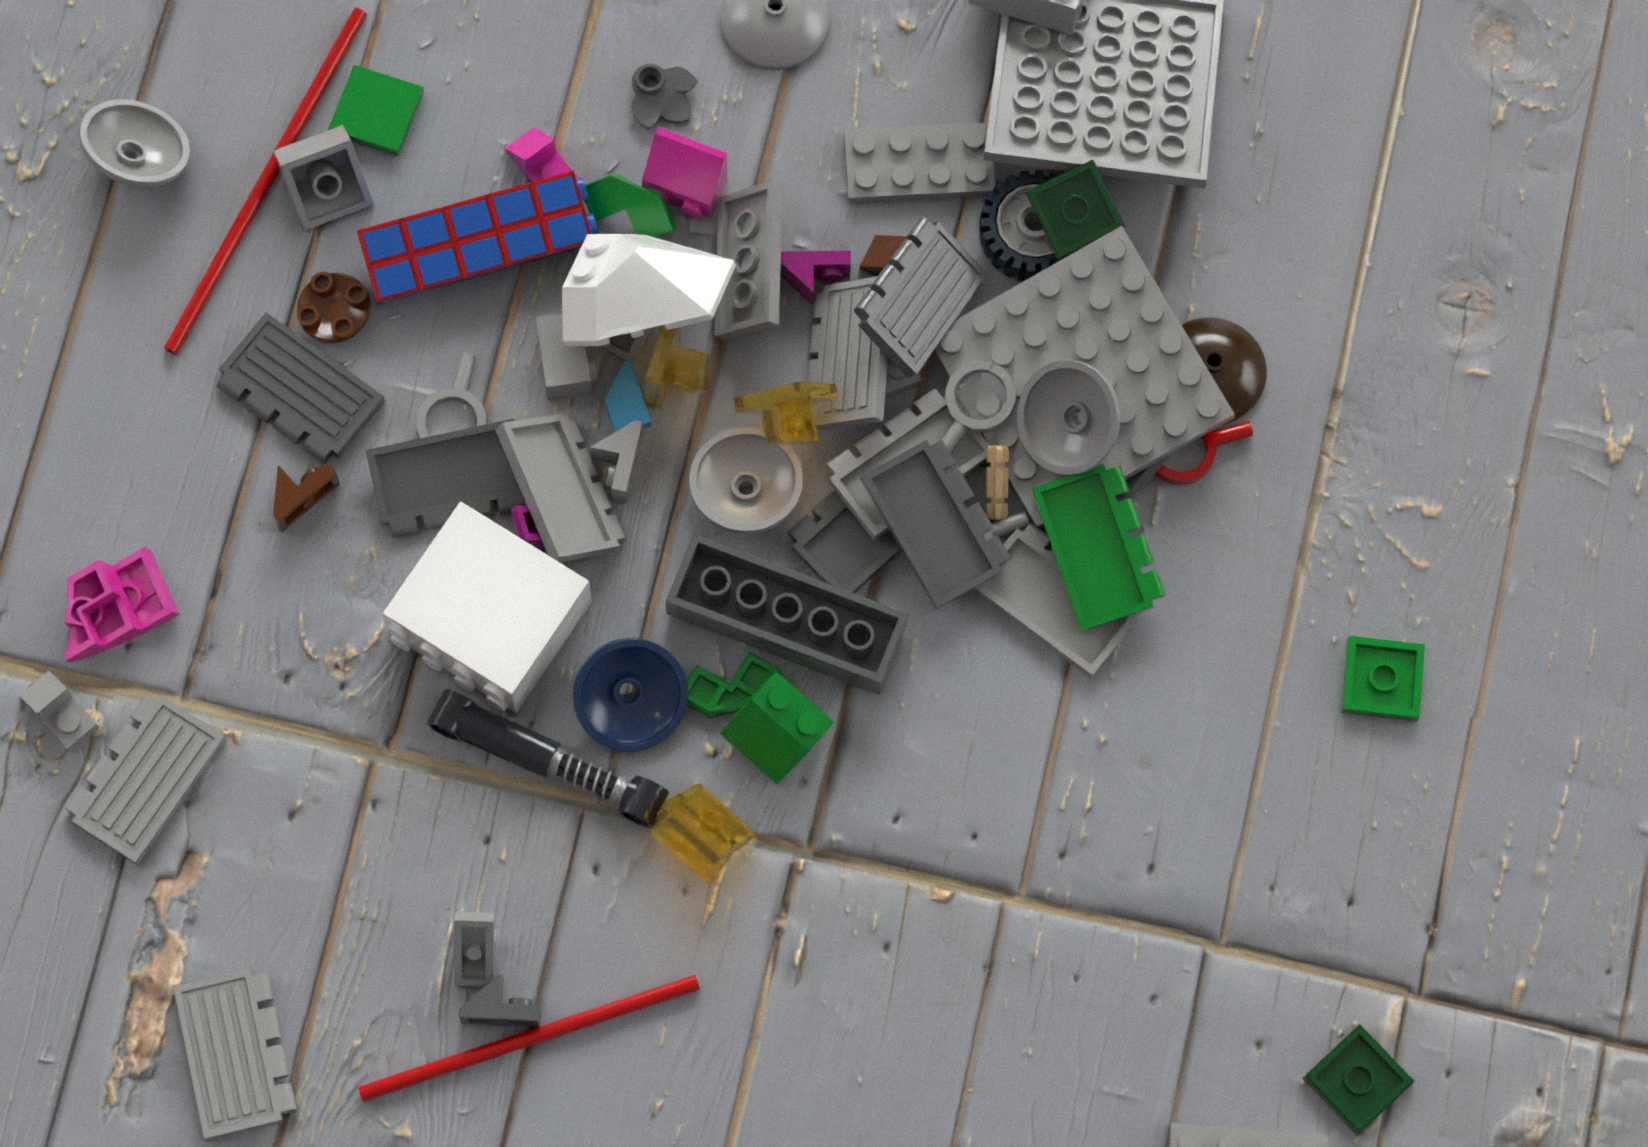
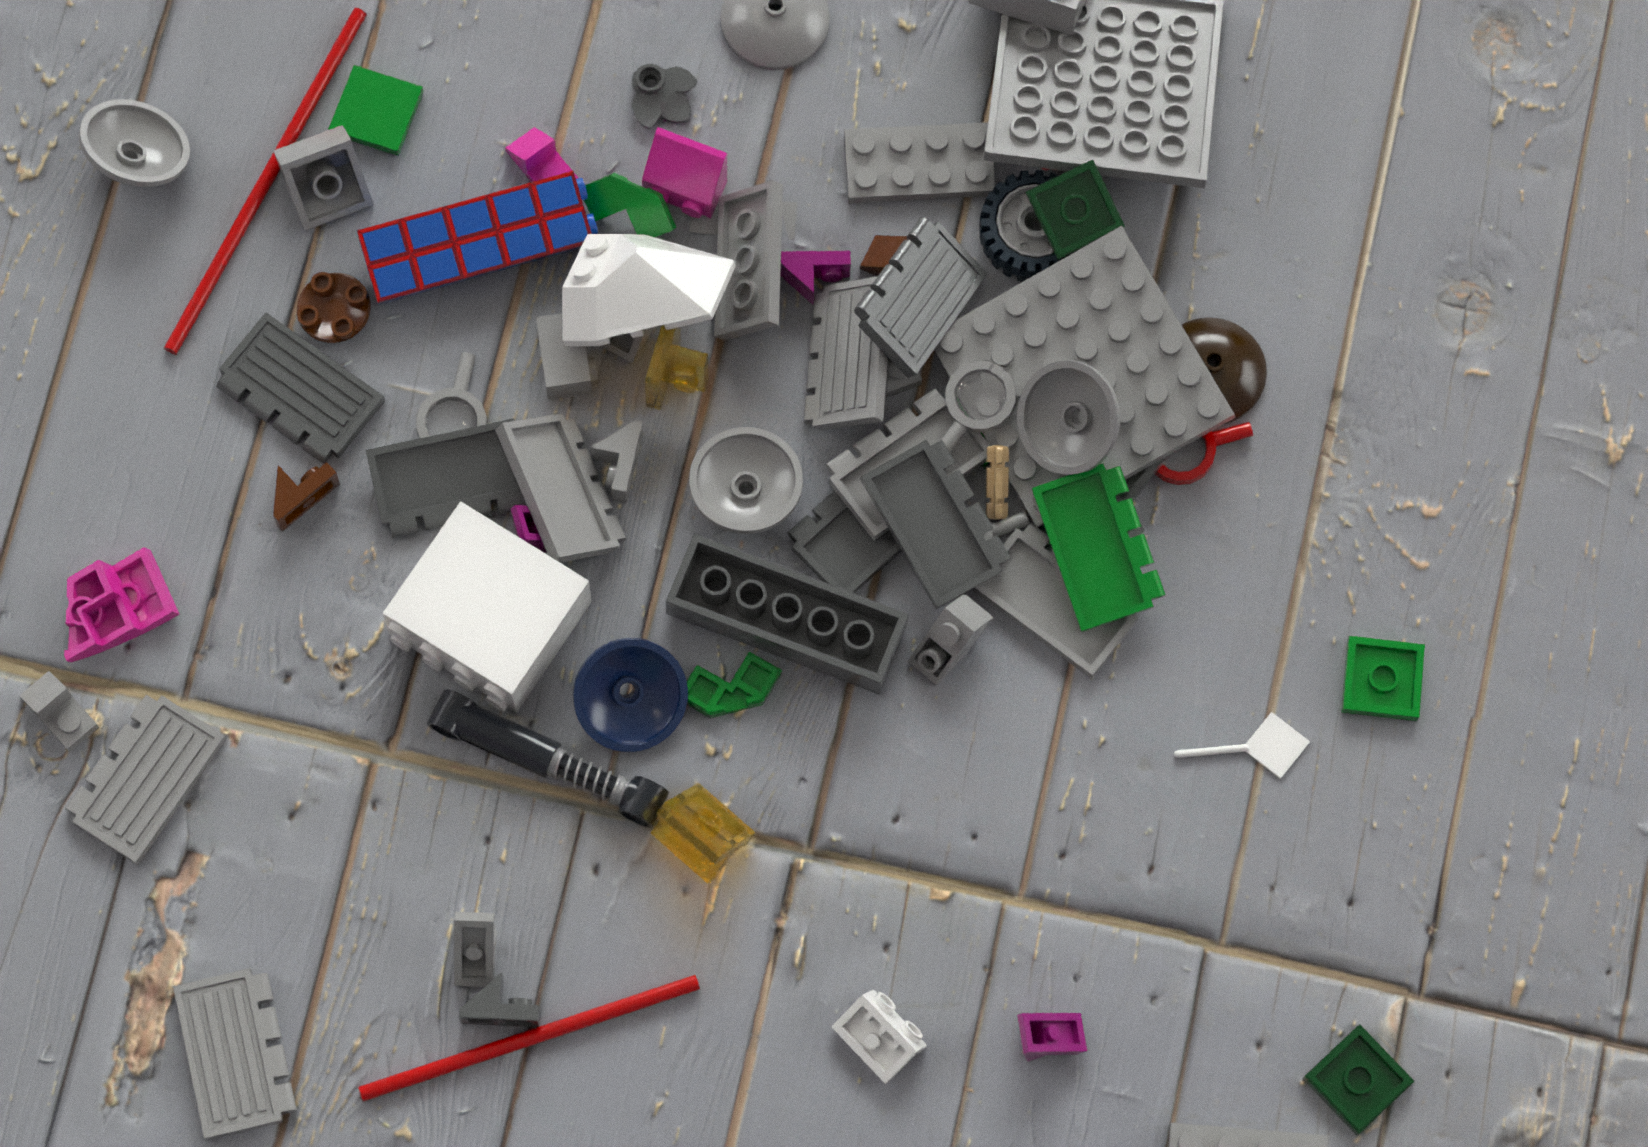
(626, 400): dark azure tile -> none
(776, 727): green slope -> none
(788, 410): clear yellow bracket -> none
(879, 1034): none -> white bracket
(950, 638): none -> light grey slope
(1051, 1034): none -> magenta slope
(1272, 745): none -> white piece

